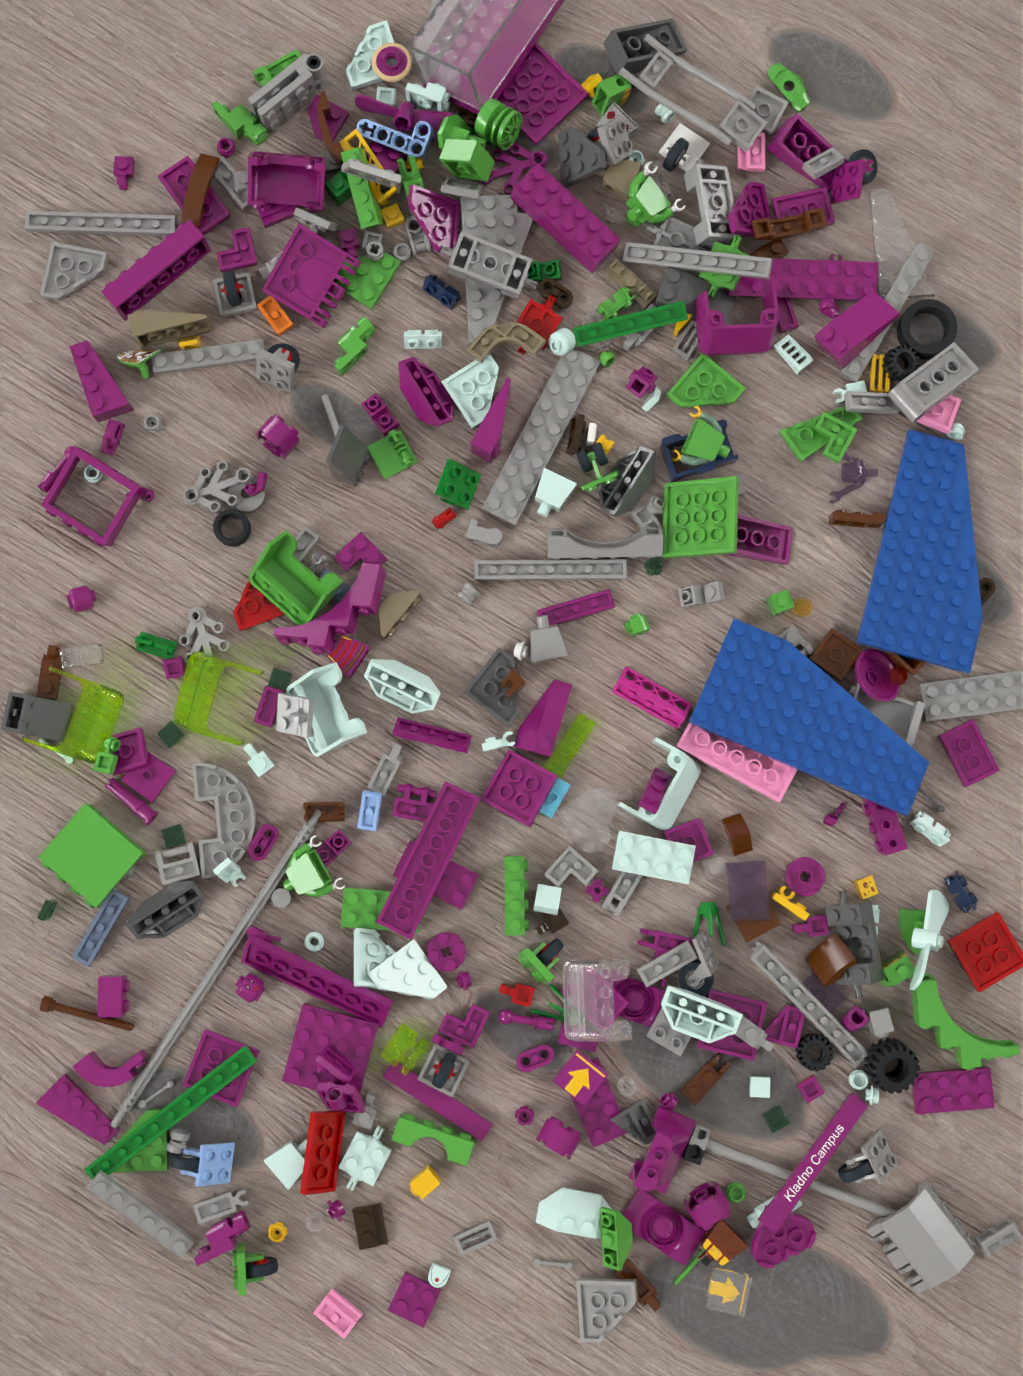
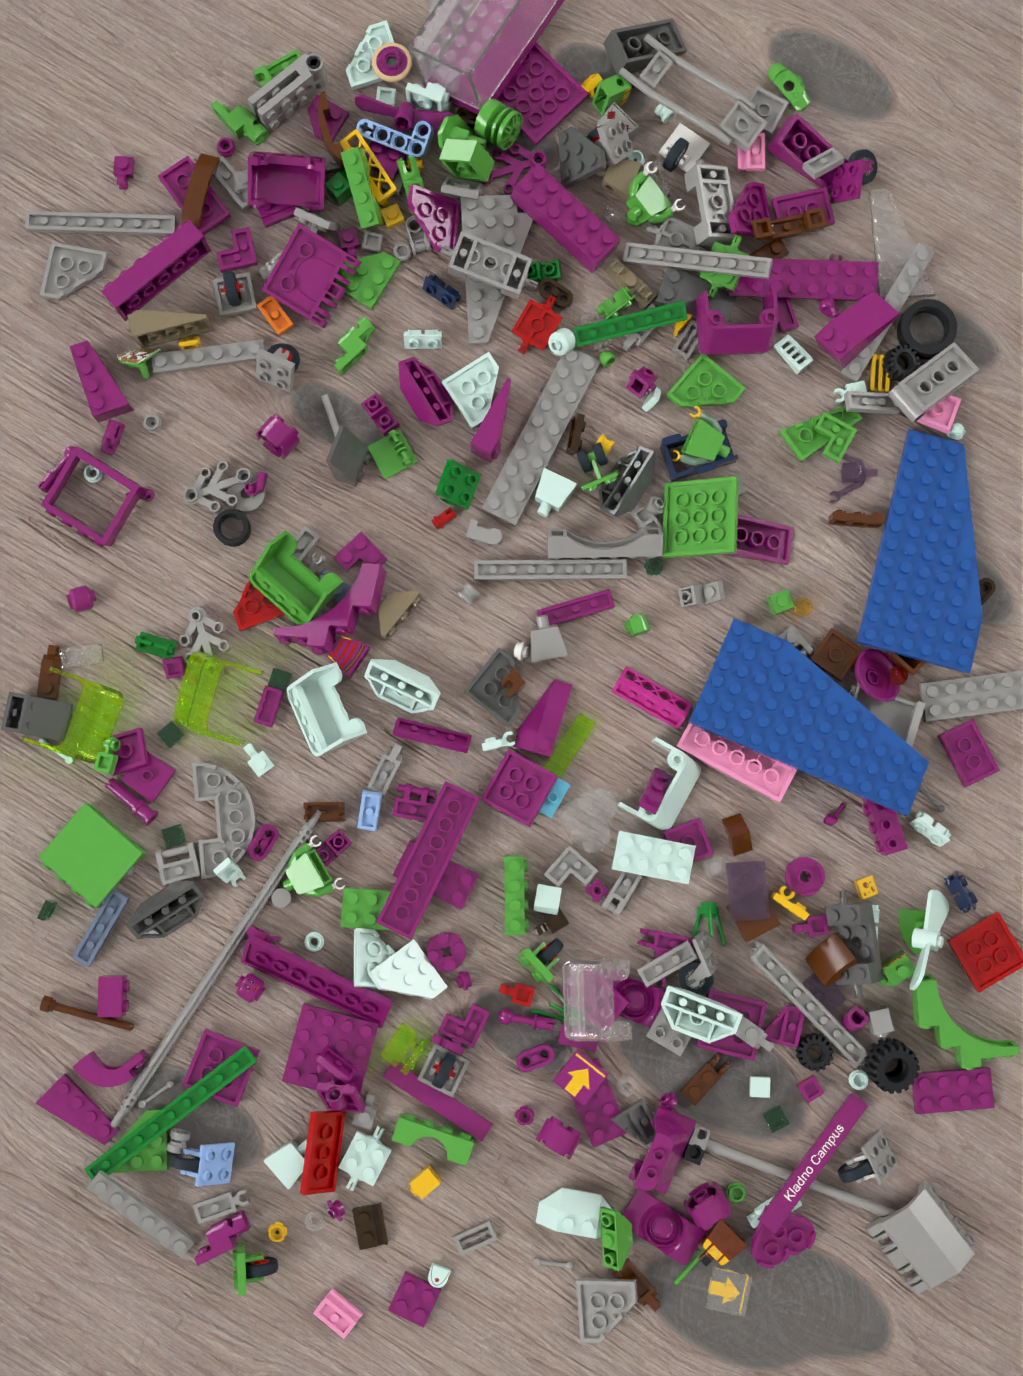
(294, 715): hinge -> none
(371, 172): light grey plate -> none
(375, 257): light grey bush -> none
(505, 333): dark tan plate -> none
(591, 434): white tile -> none
(872, 1095): light aqua plate -> none
(998, 1237): light grey hinge -> none

